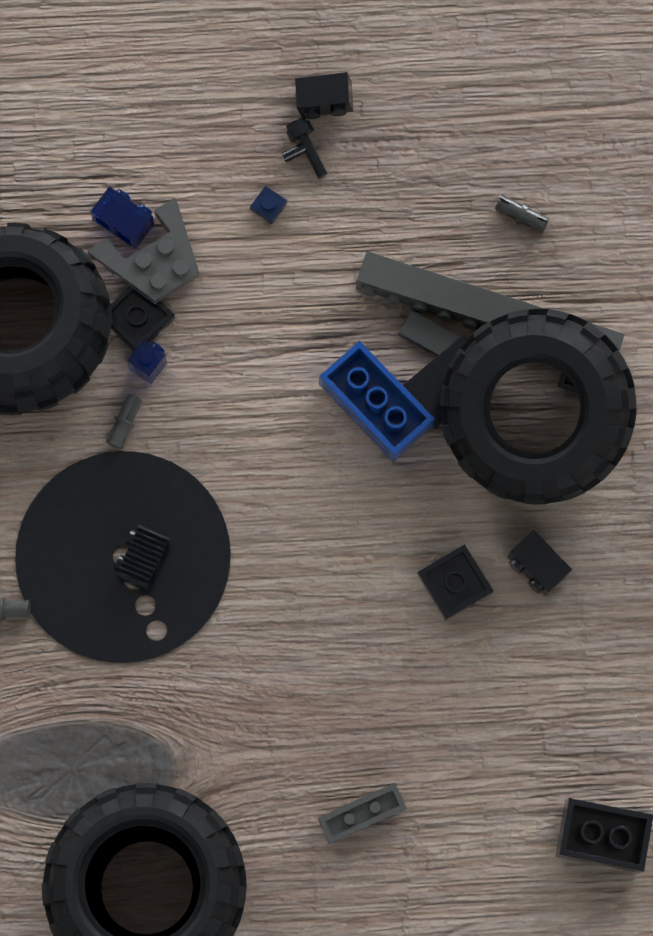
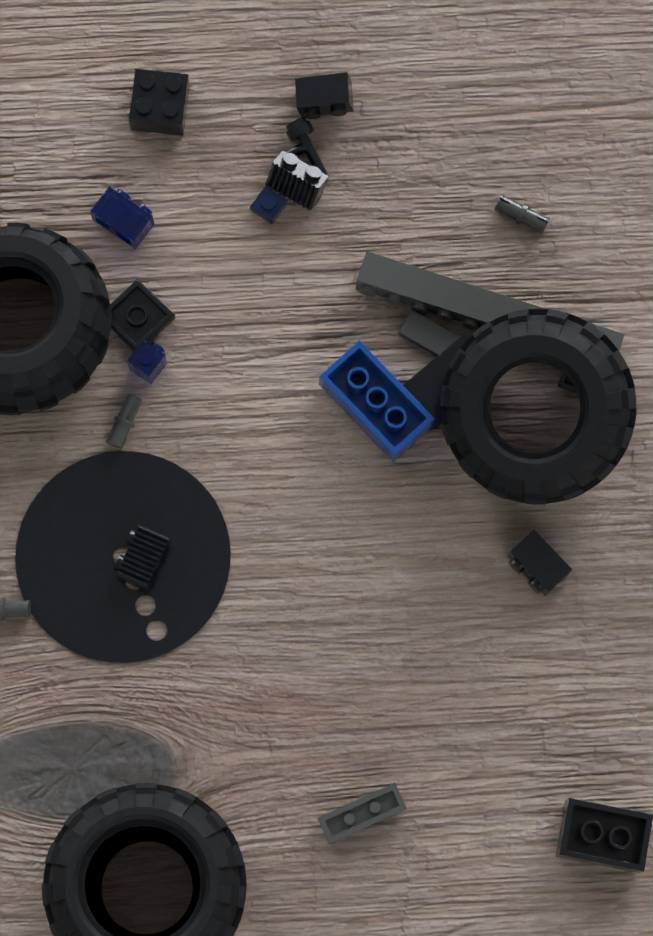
(158, 267): dark grey wing -> none
(159, 102): none -> black brick
(296, 180): none -> black brick
(455, 582): black plate -> none

